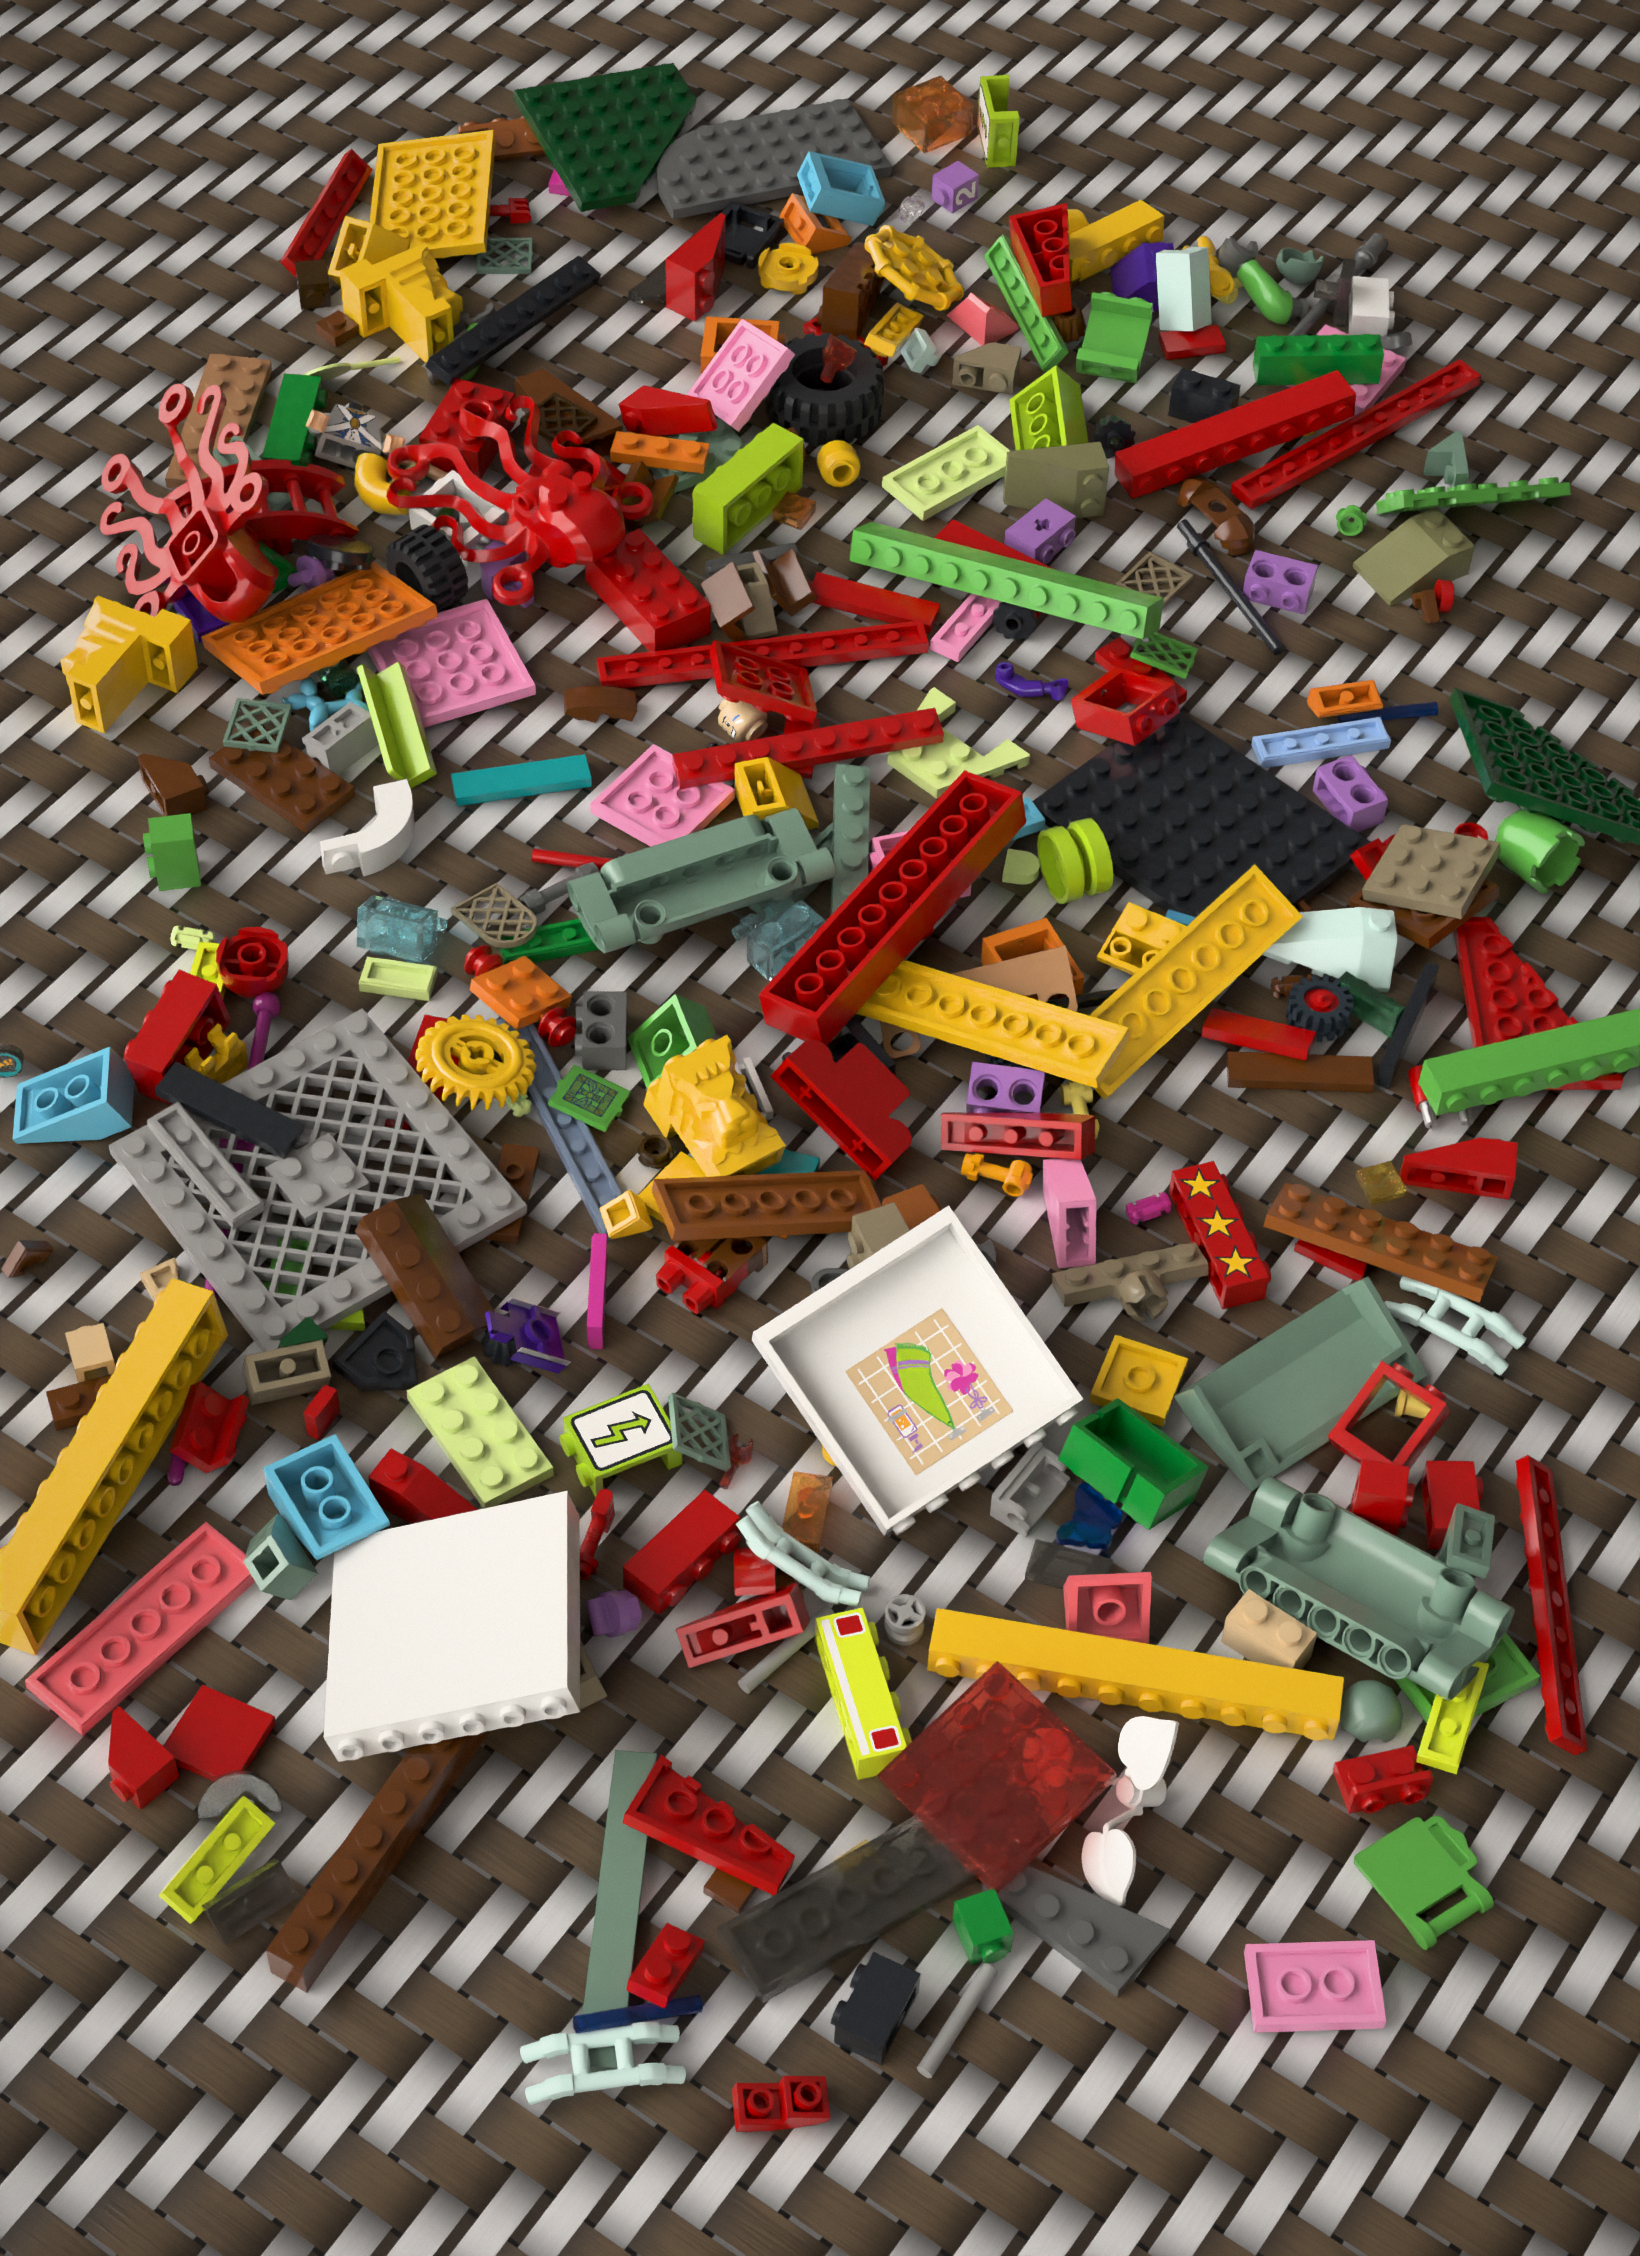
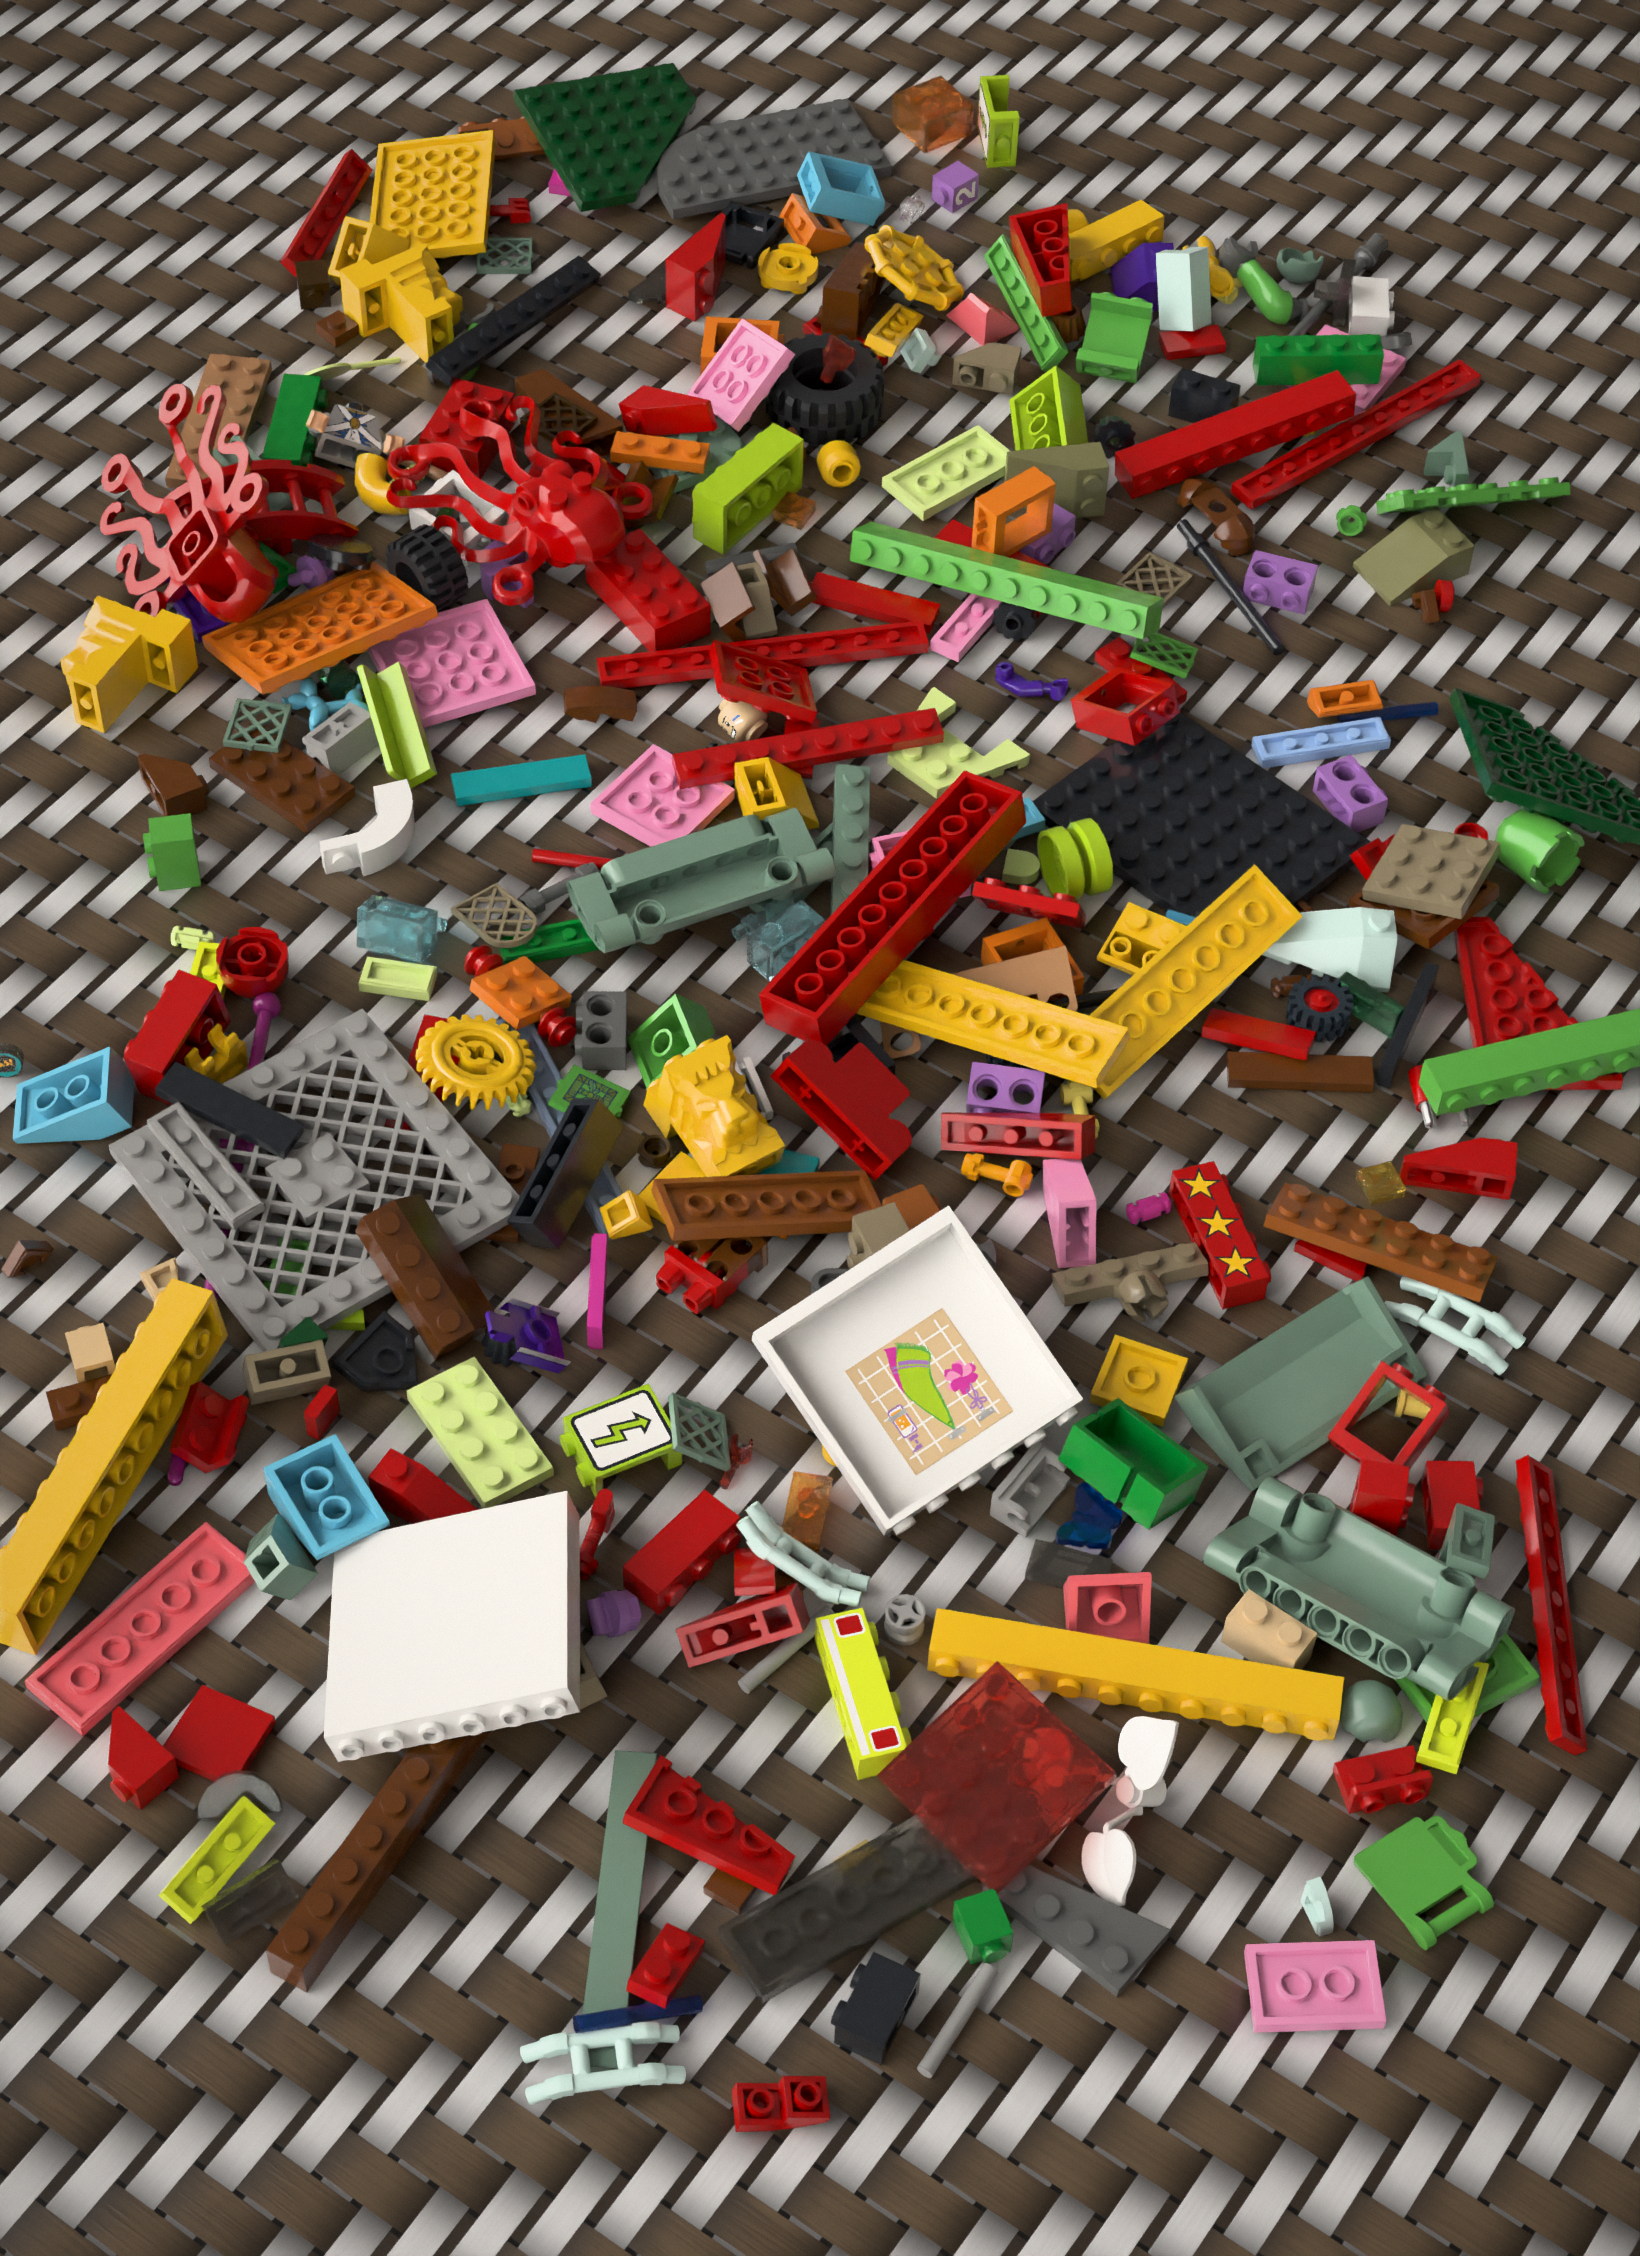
(565, 1173): none -> black brick
(1027, 489): none -> orange window
(1029, 903): none -> red plate
(1318, 1906): none -> light aqua tile

